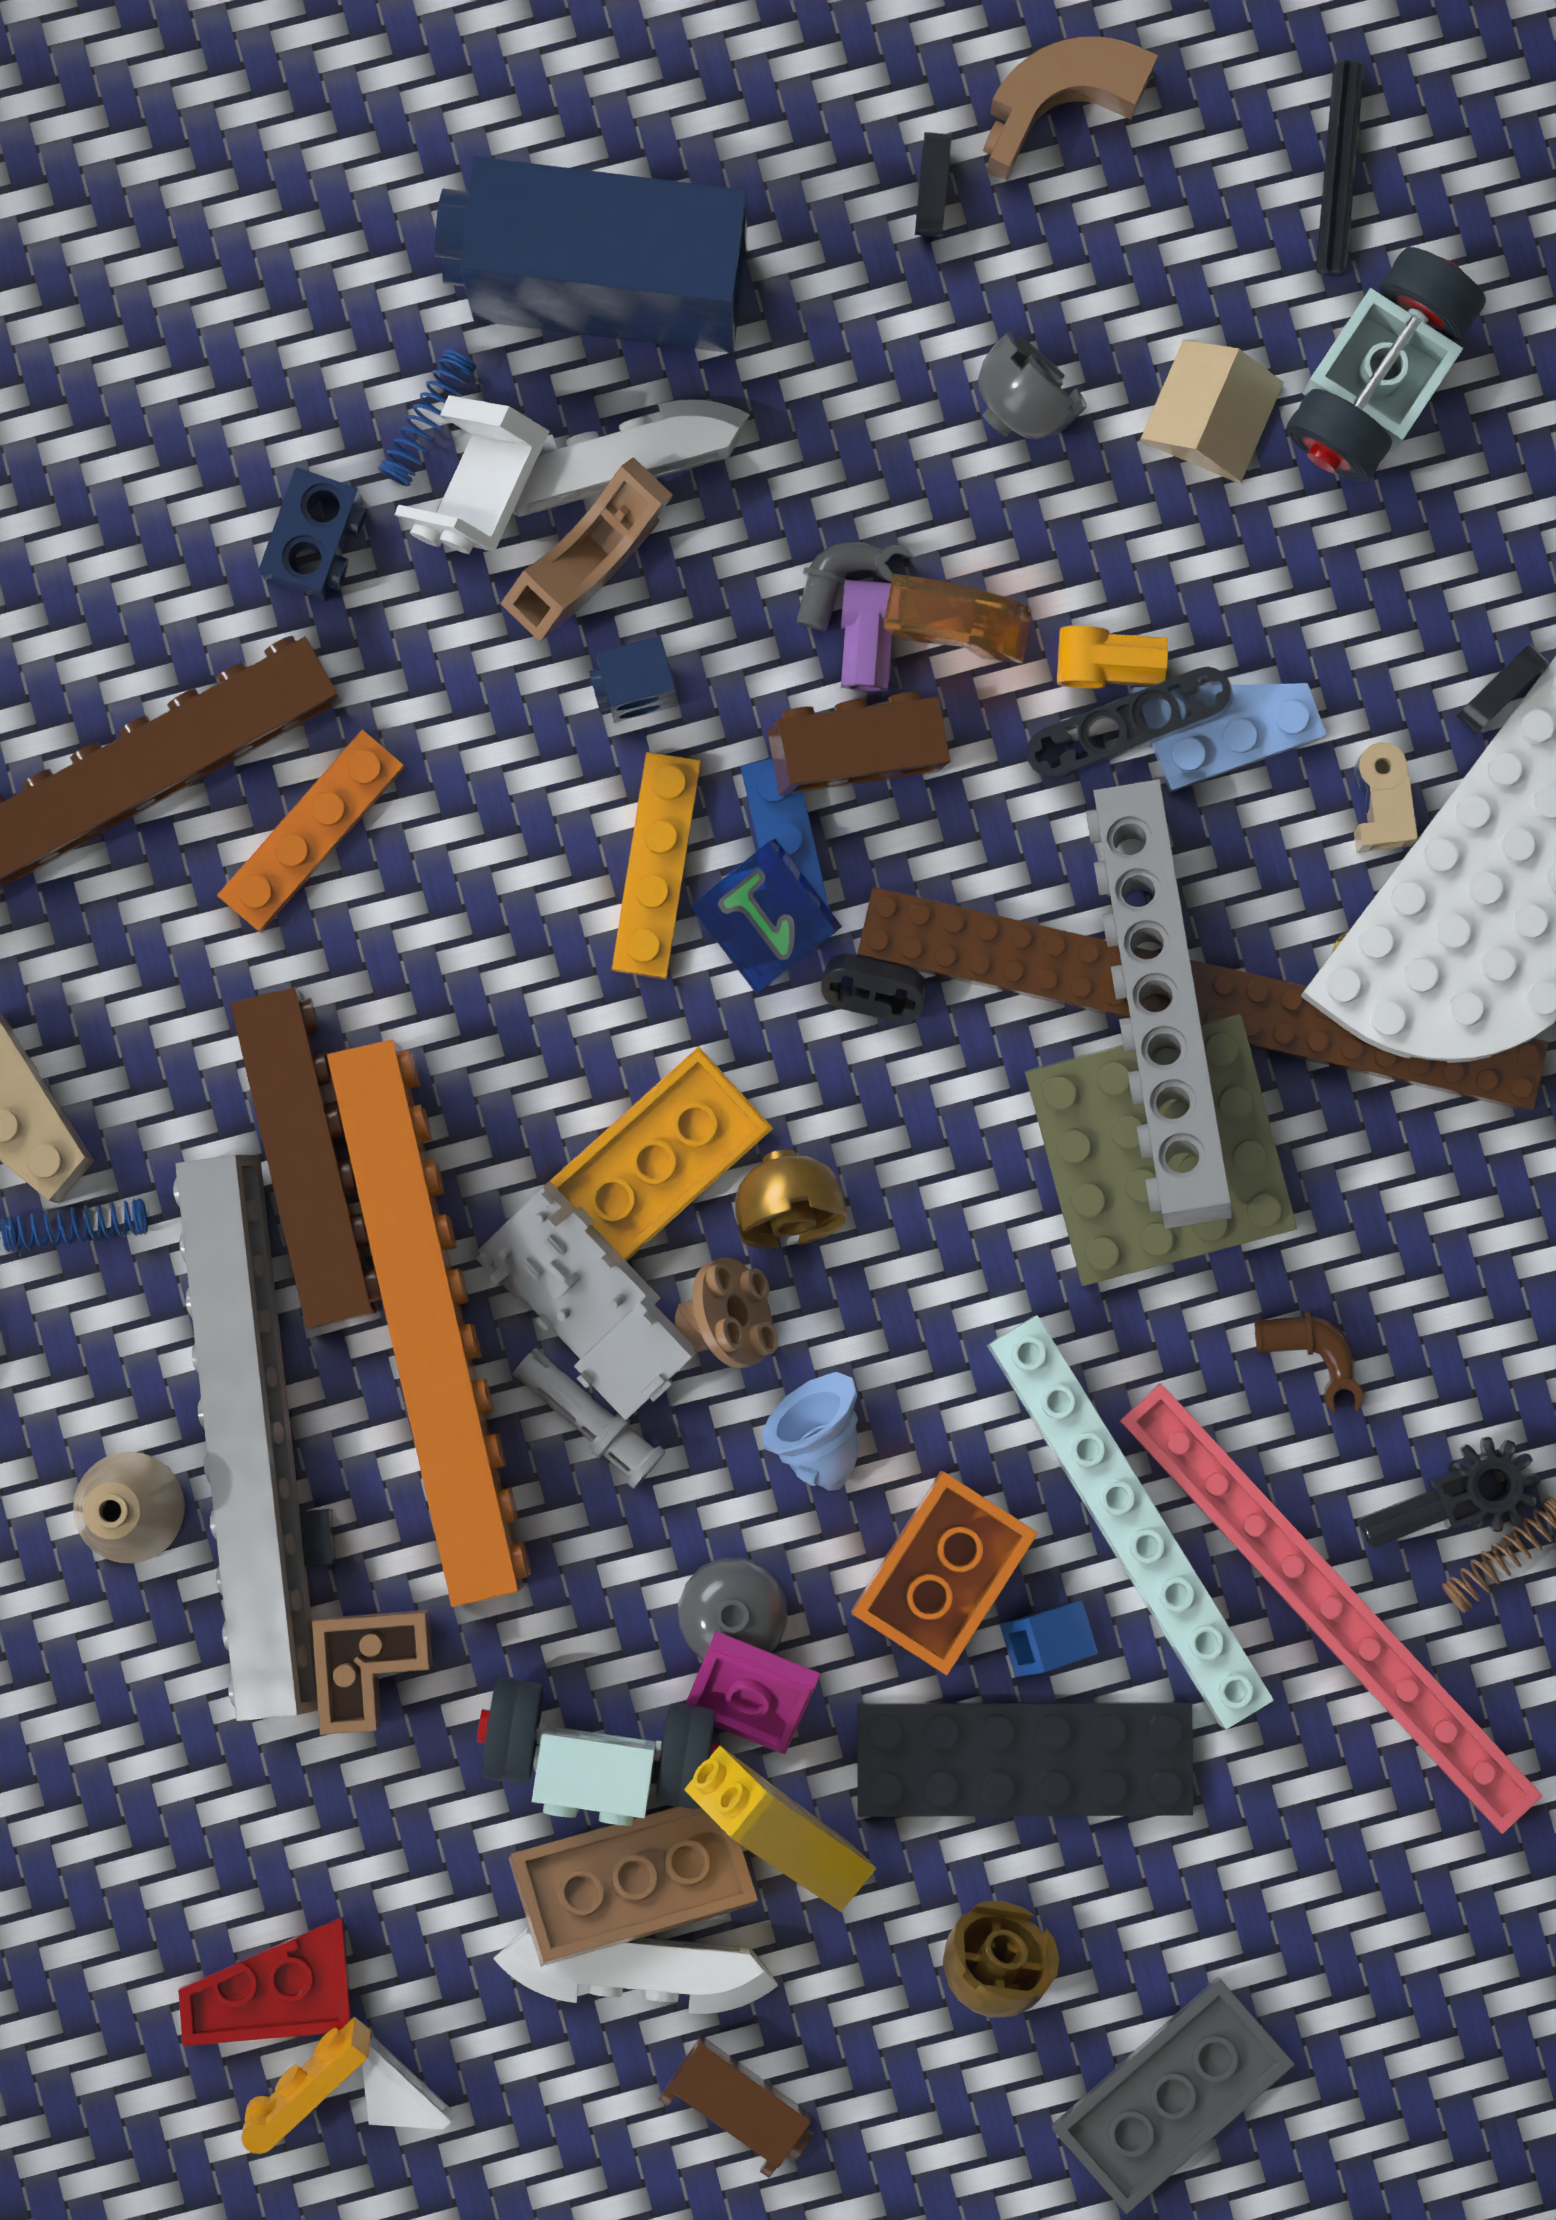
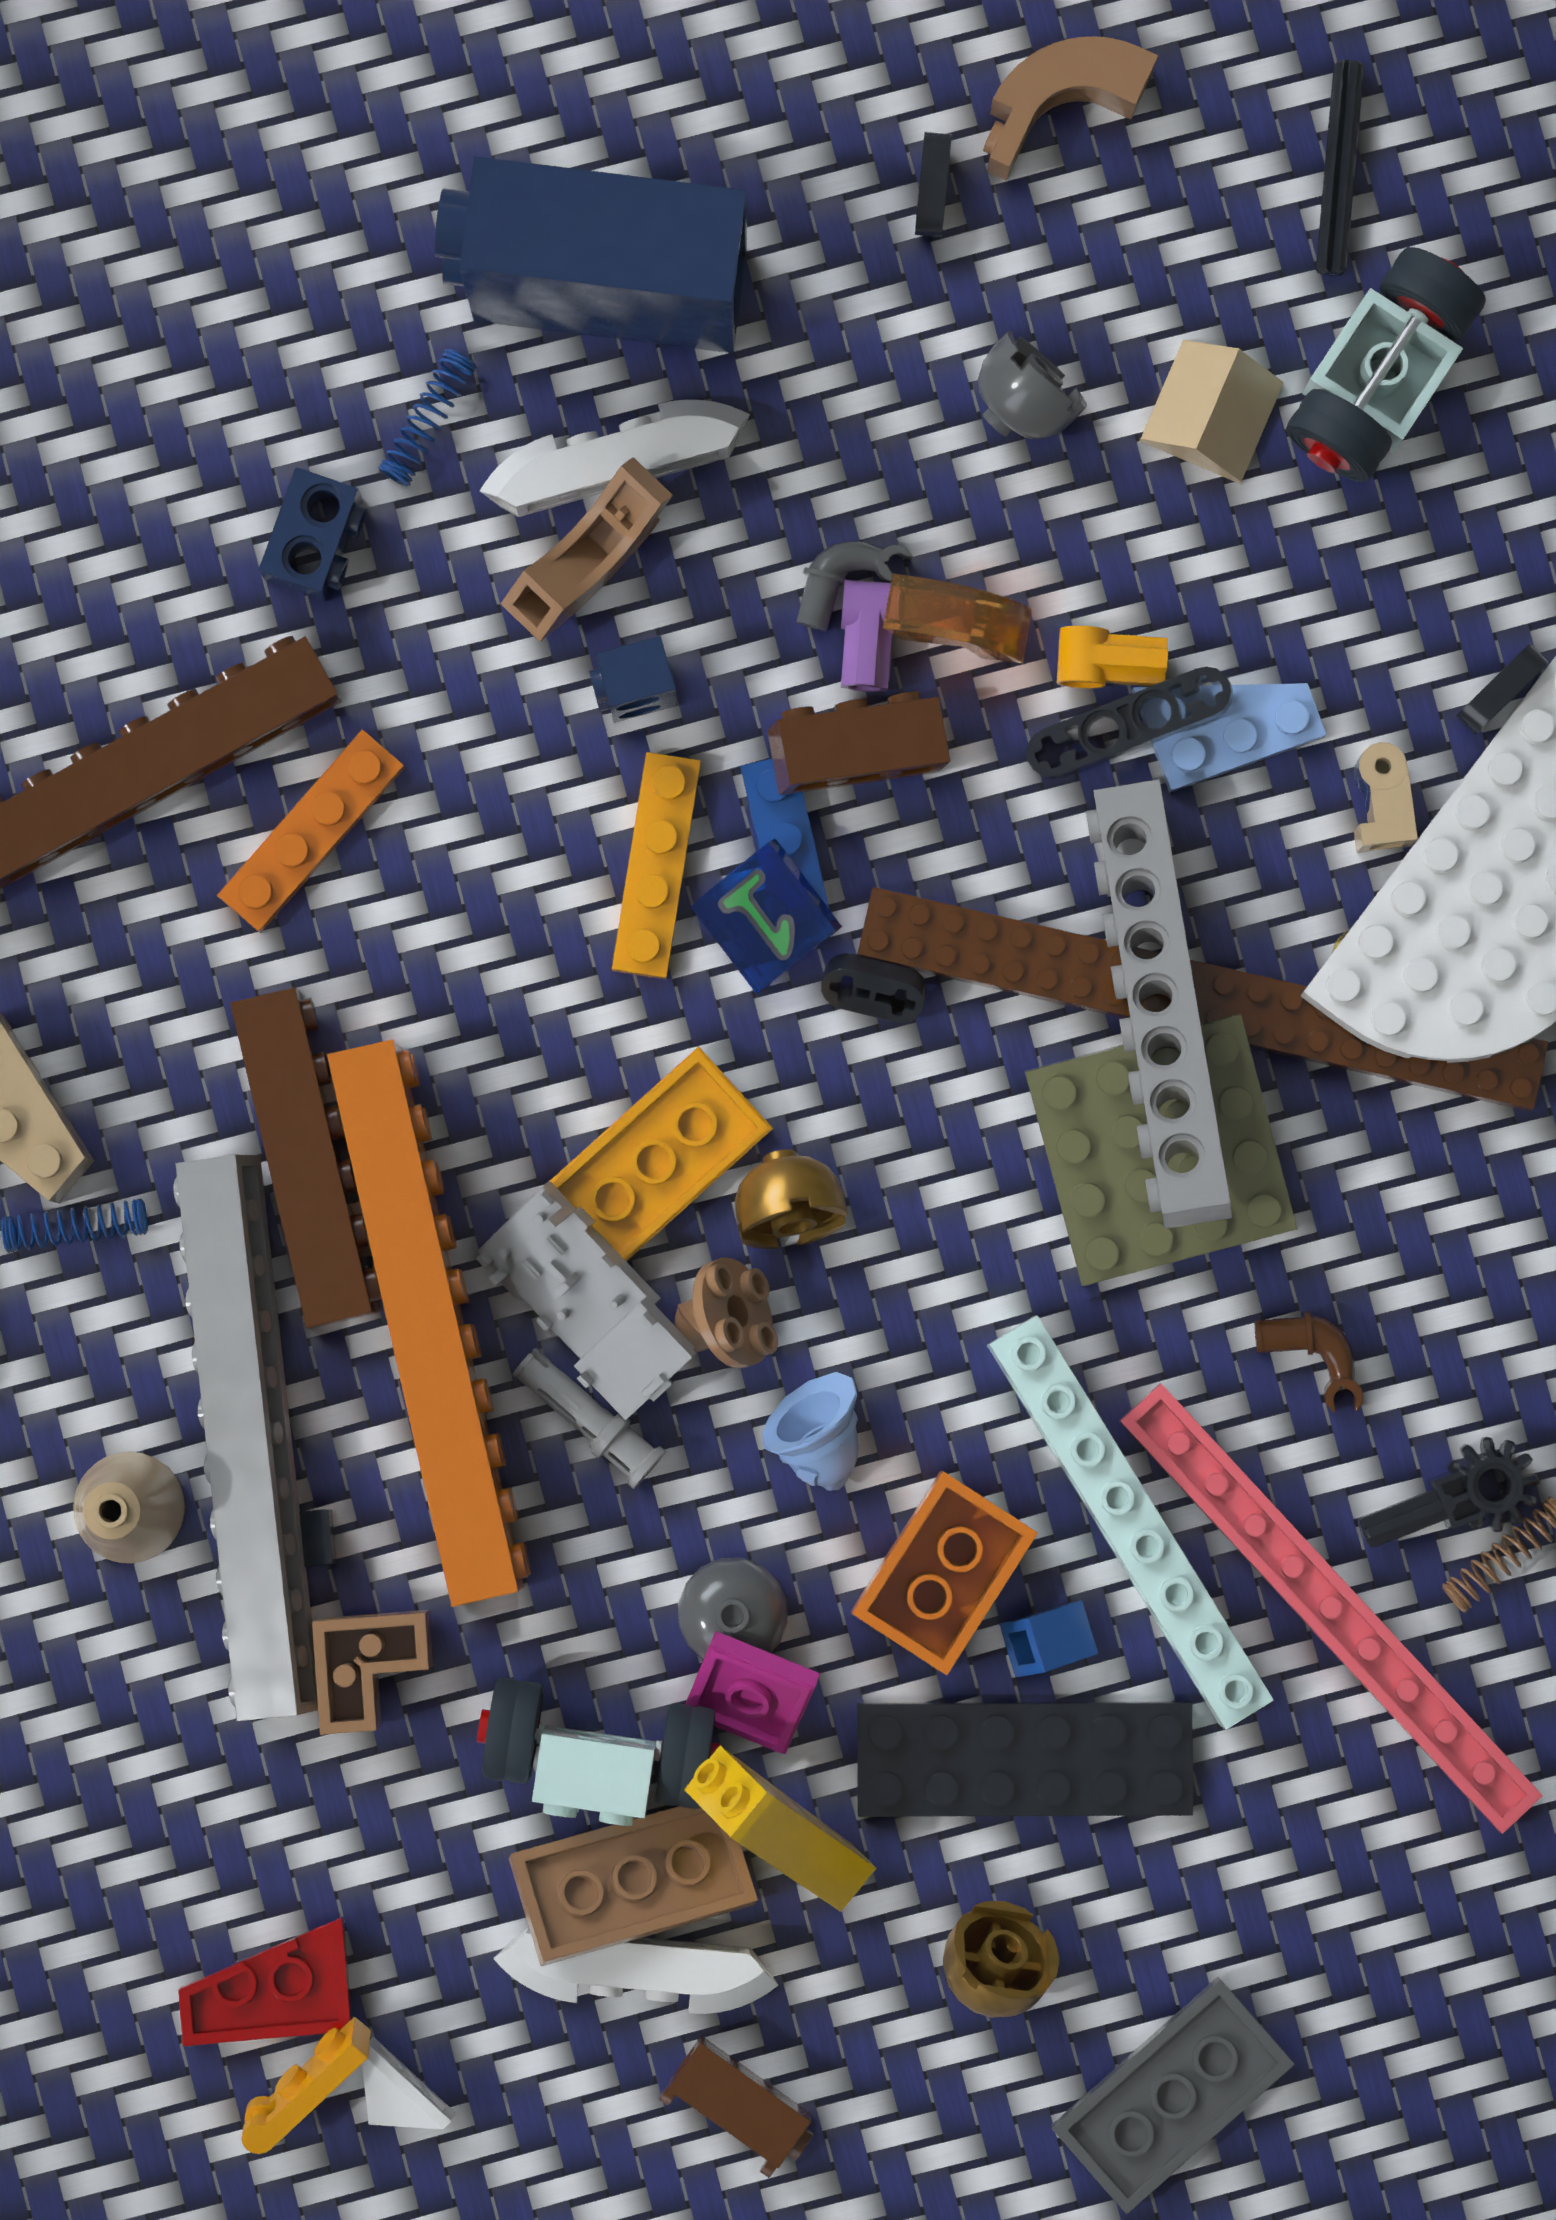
(486, 480): white panel -> none

